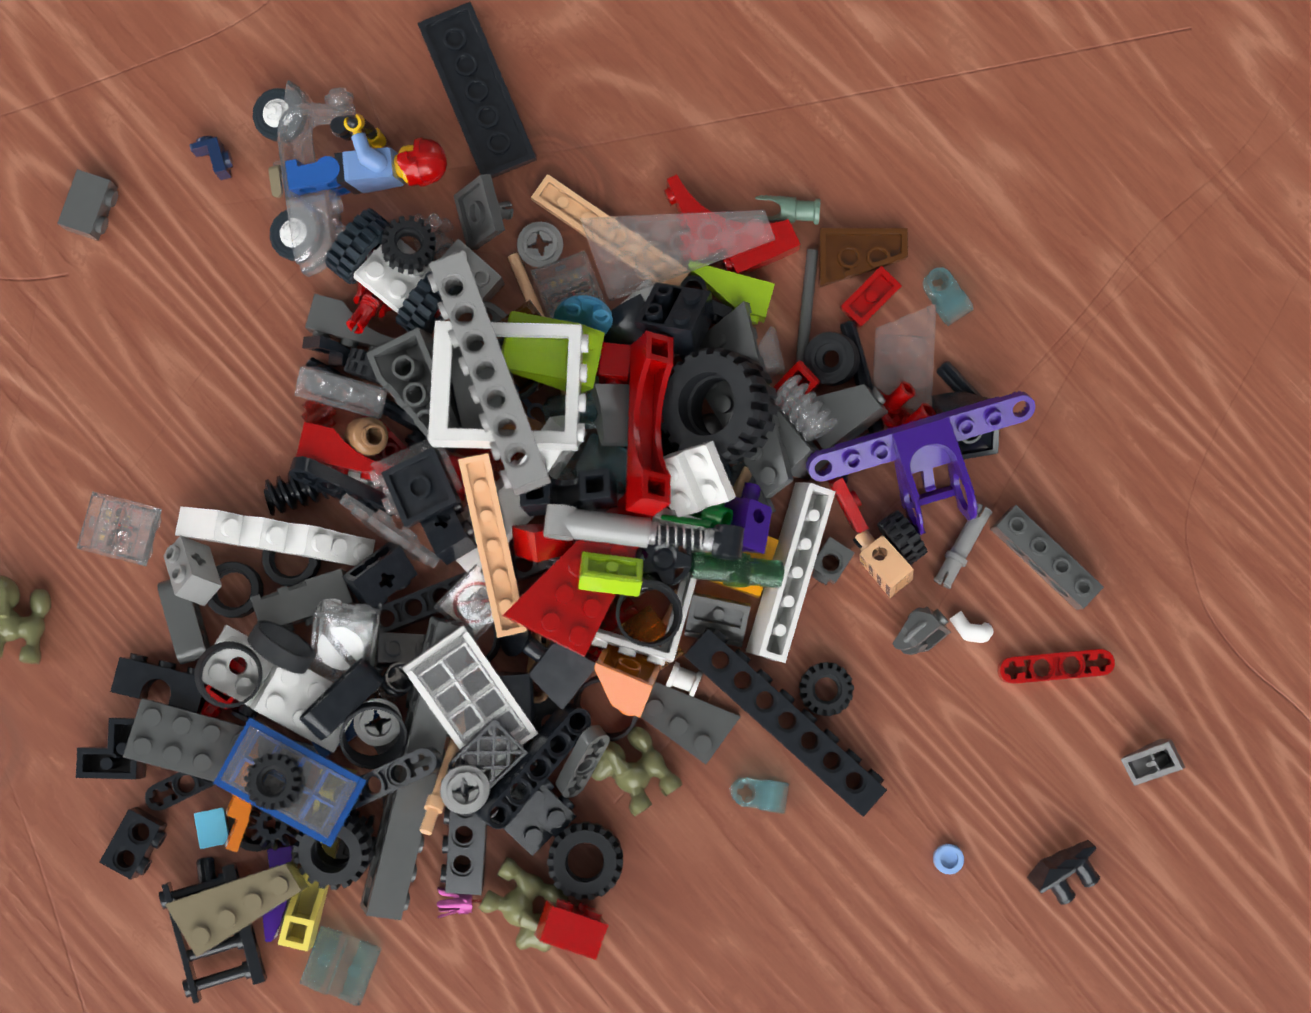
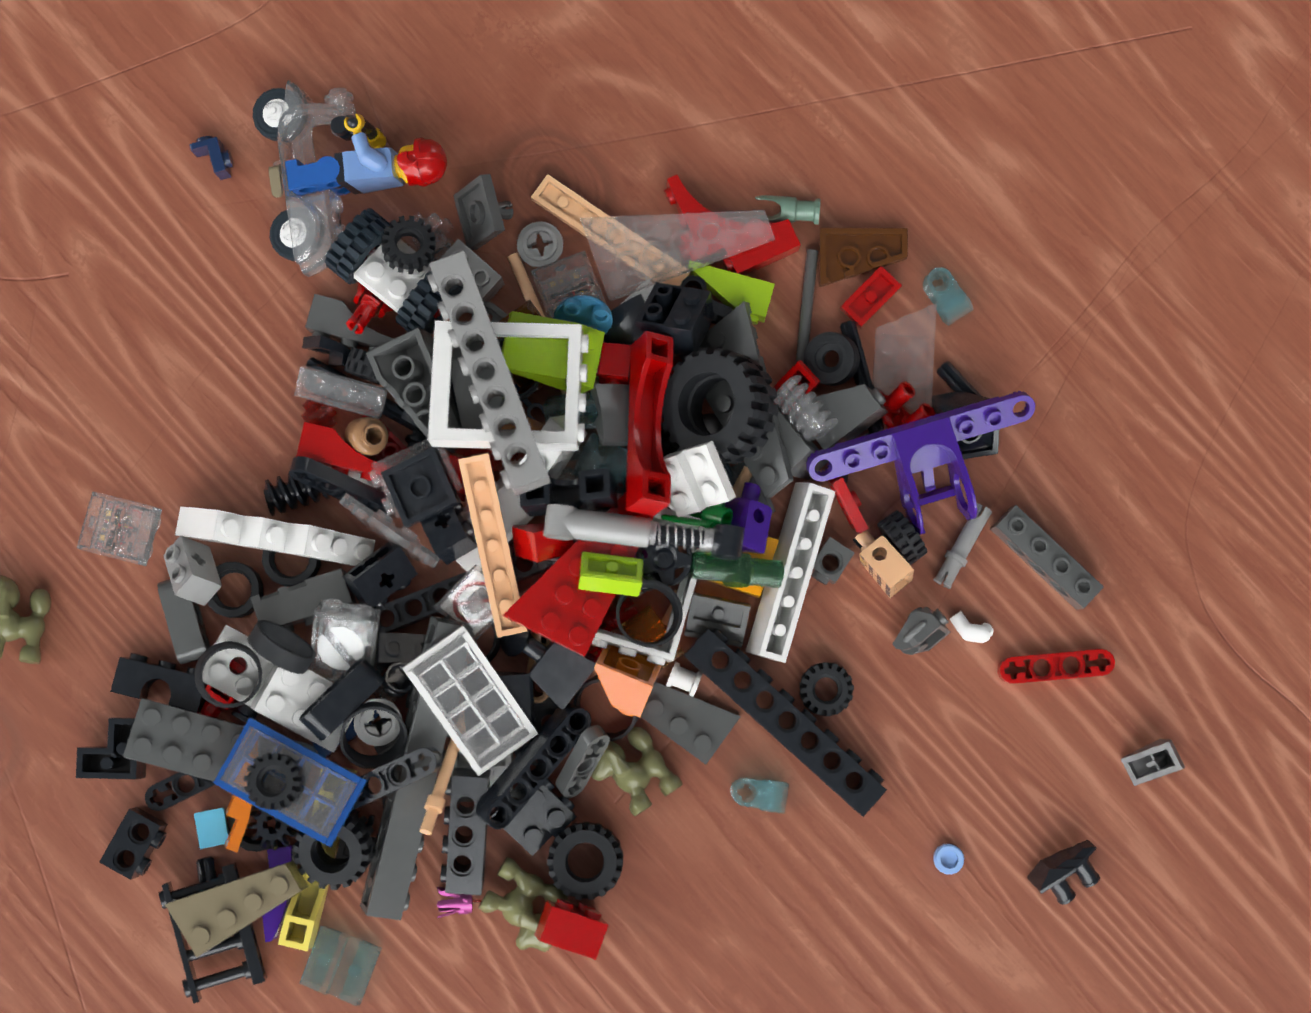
(88, 205): dark grey brick -> none
(476, 797): light grey gear -> none
(477, 91): black plate -> none
(479, 736): black window -> none
(771, 353): clear slope -> none

